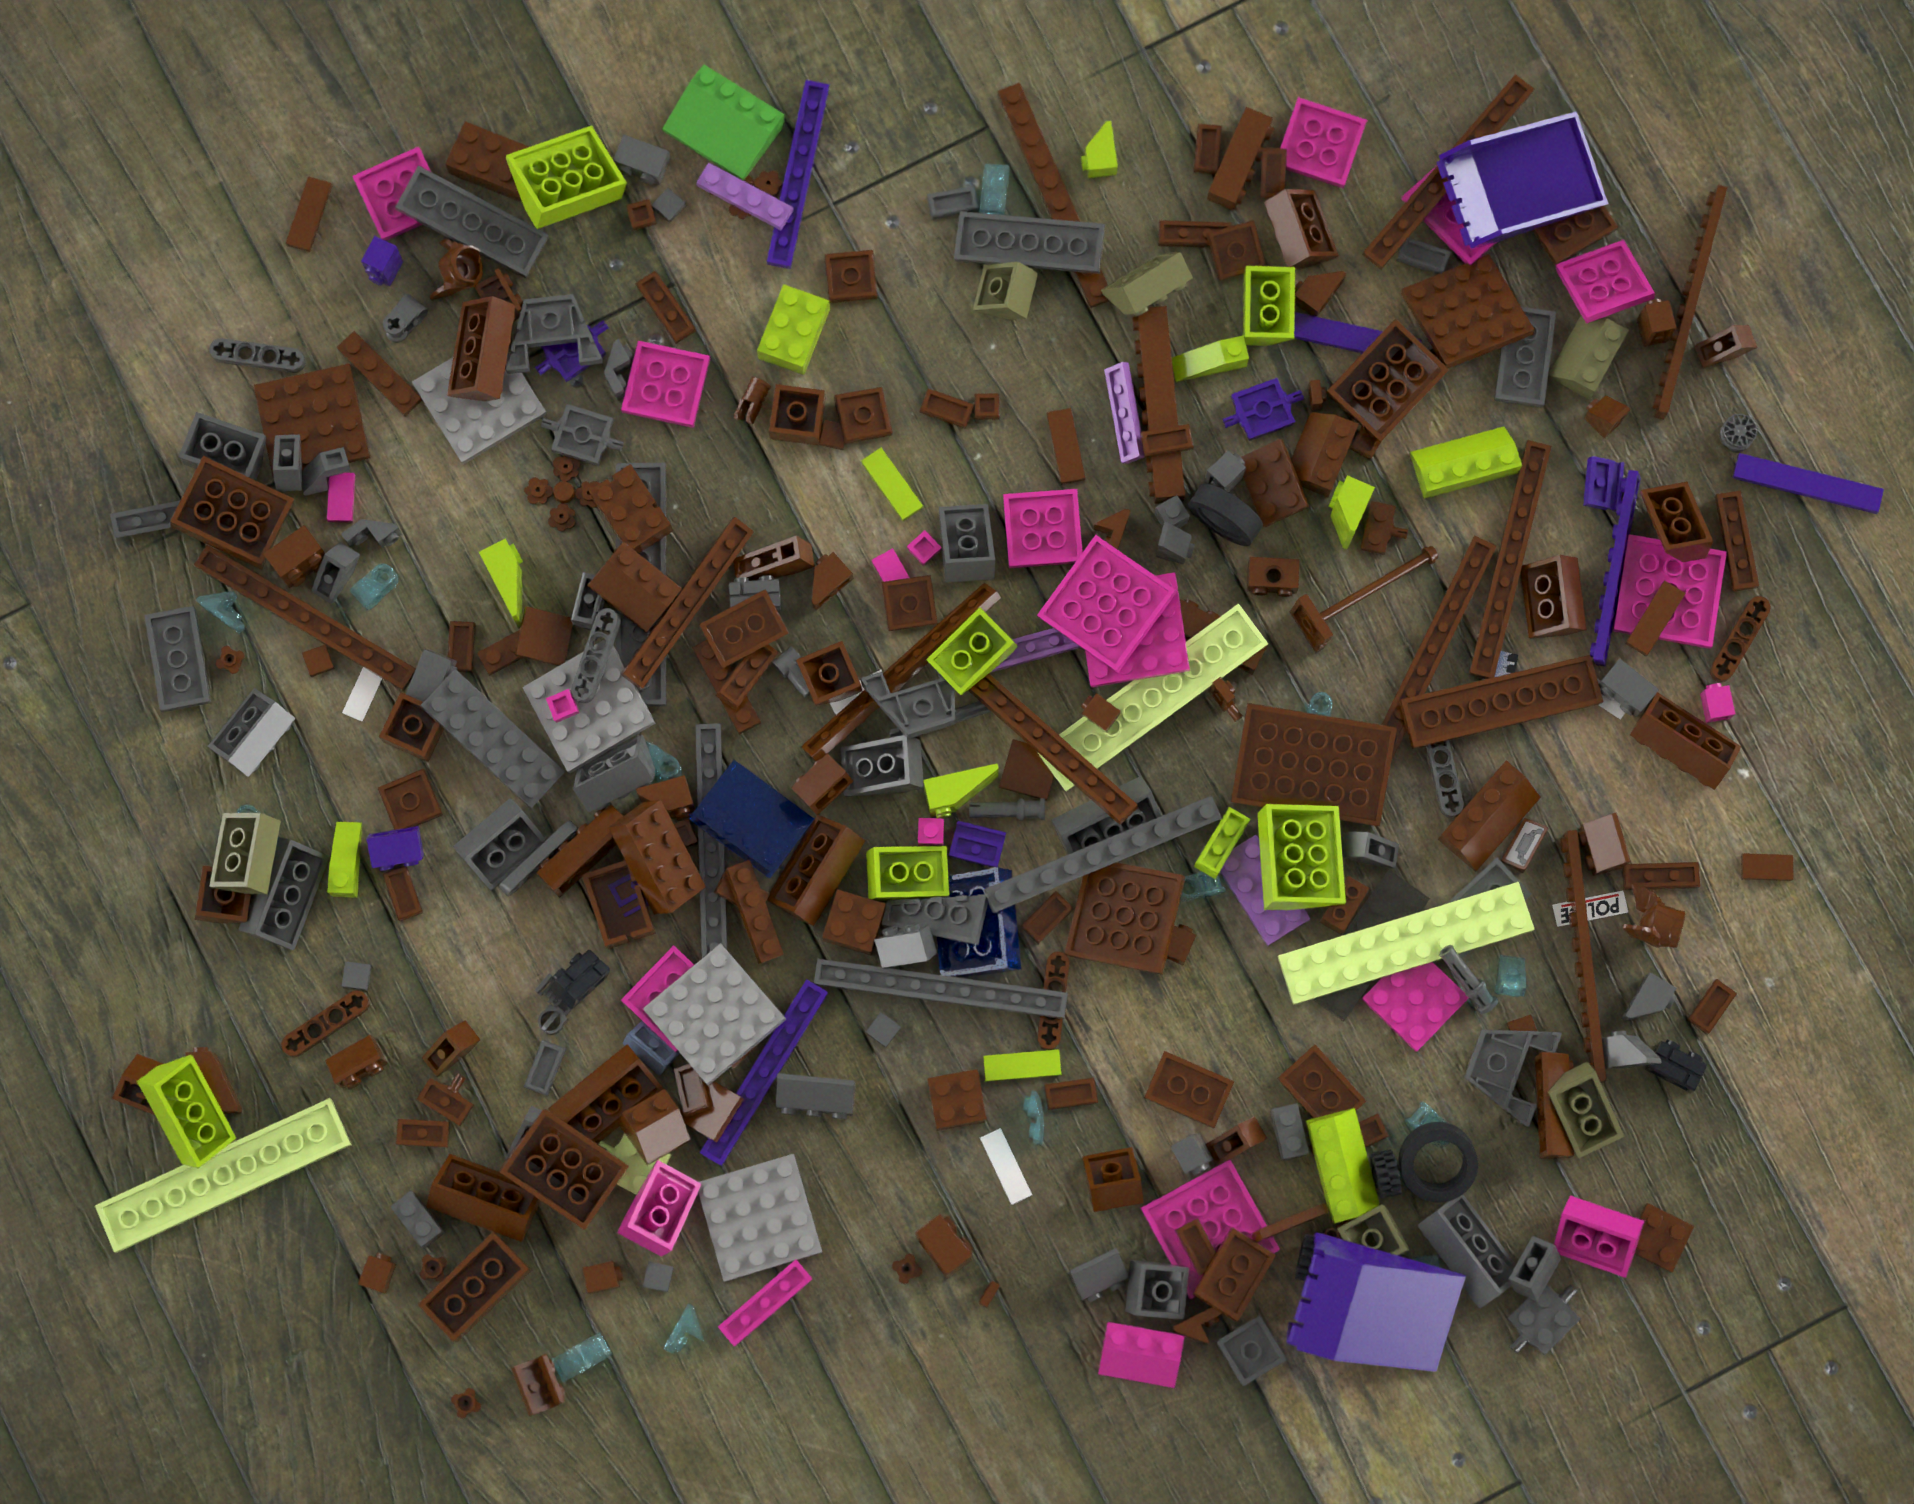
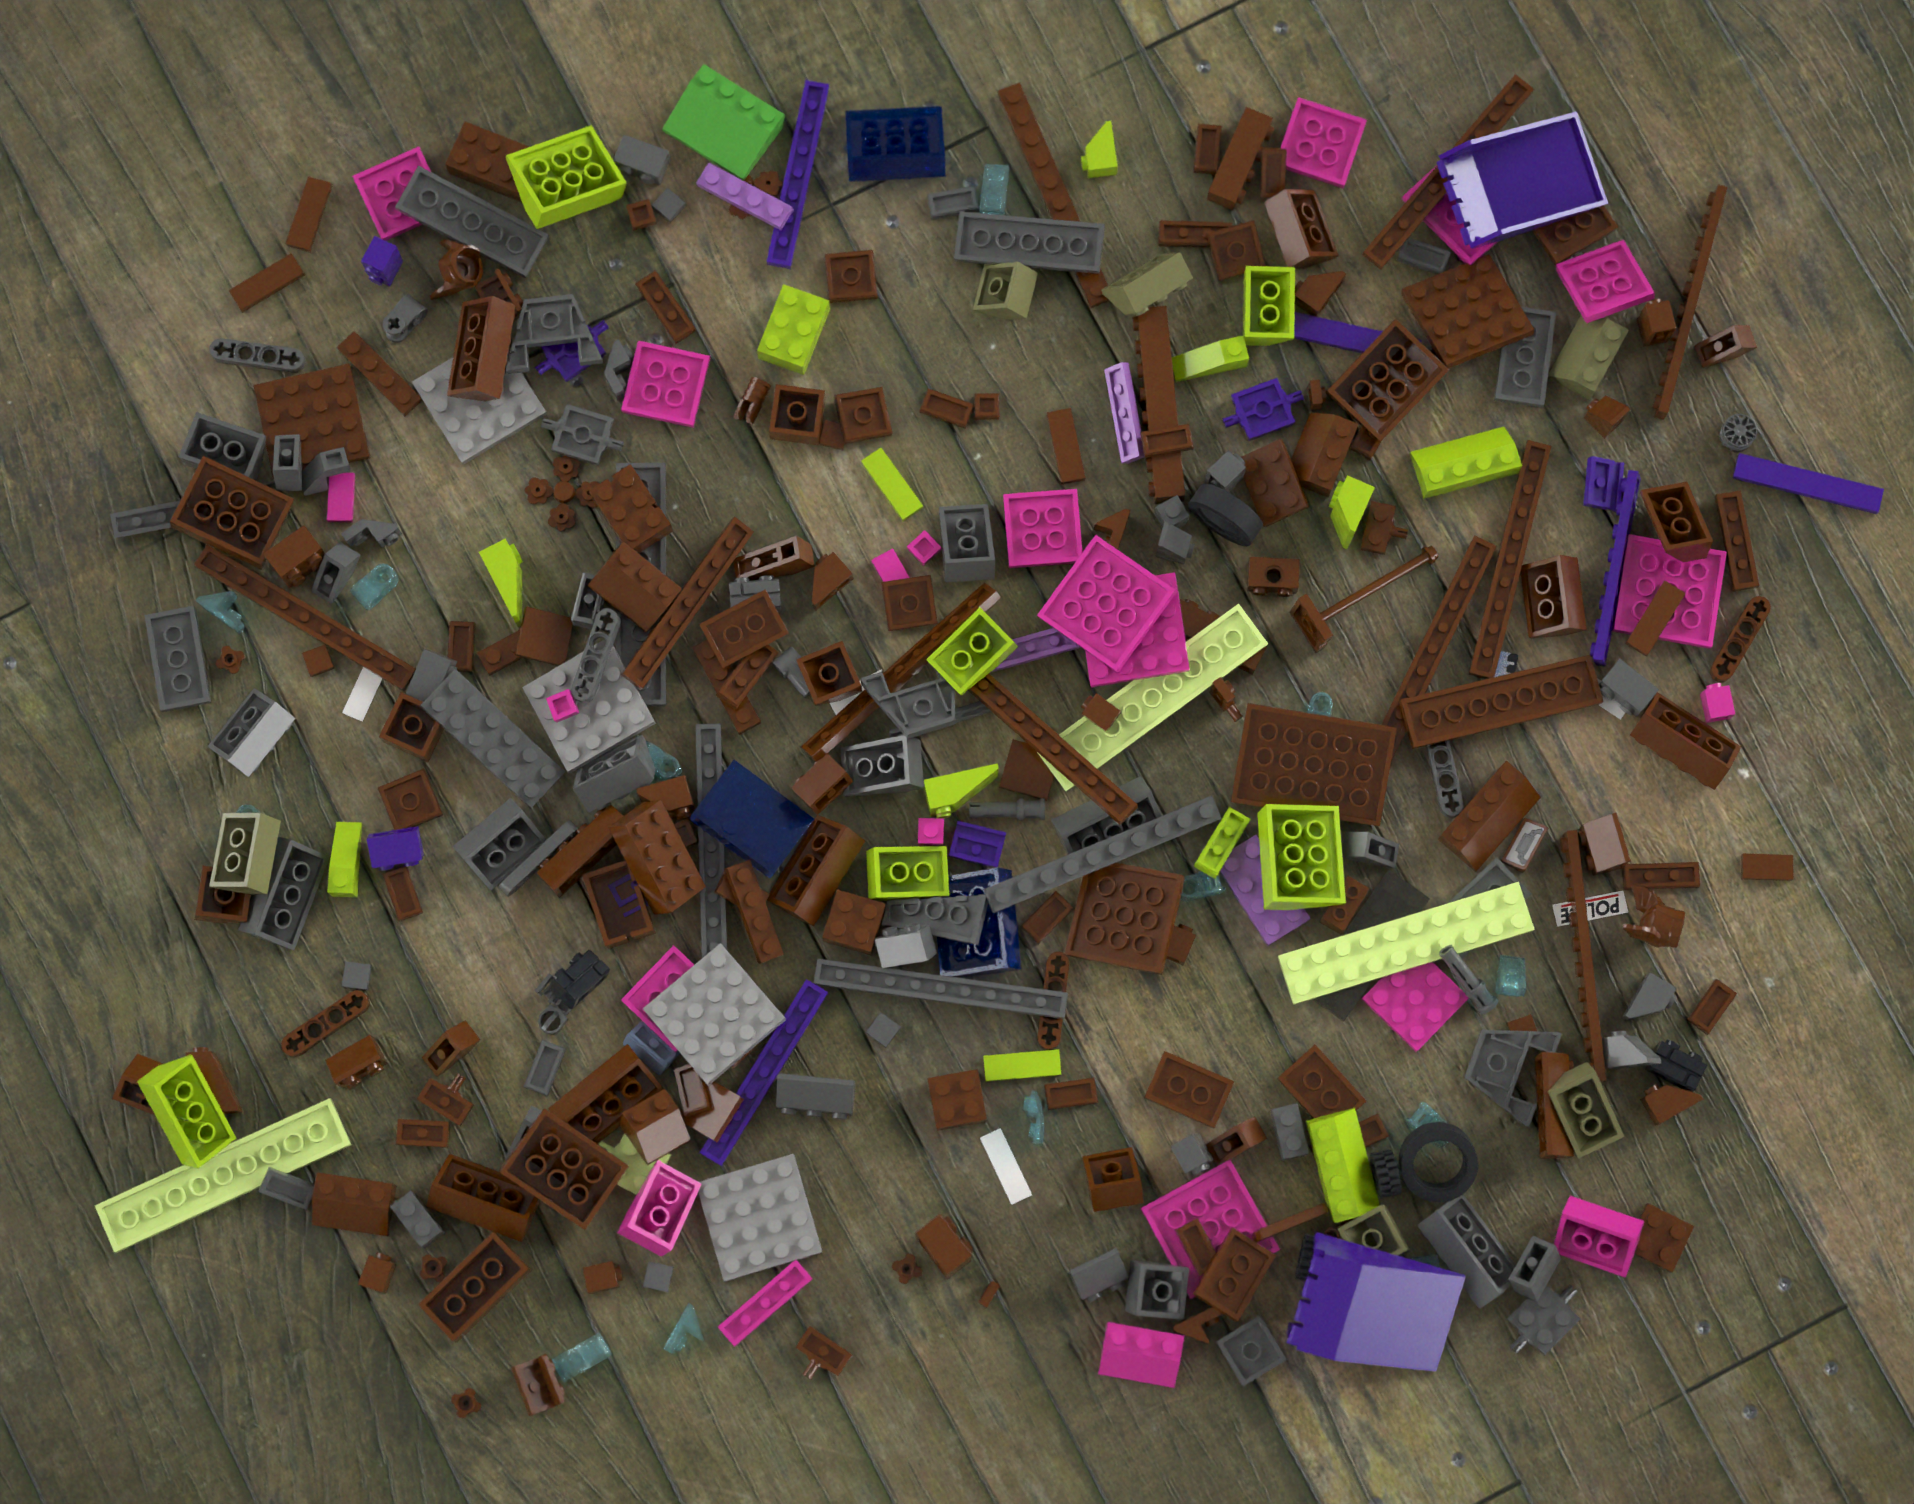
(266, 282): none -> reddish brown tile
(287, 1188): none -> dark grey tile
(352, 1204): none -> reddish brown slope
(822, 1353): none -> reddish brown plate
(895, 143): none -> clear blue slope
(1667, 1102): none -> reddish brown slope

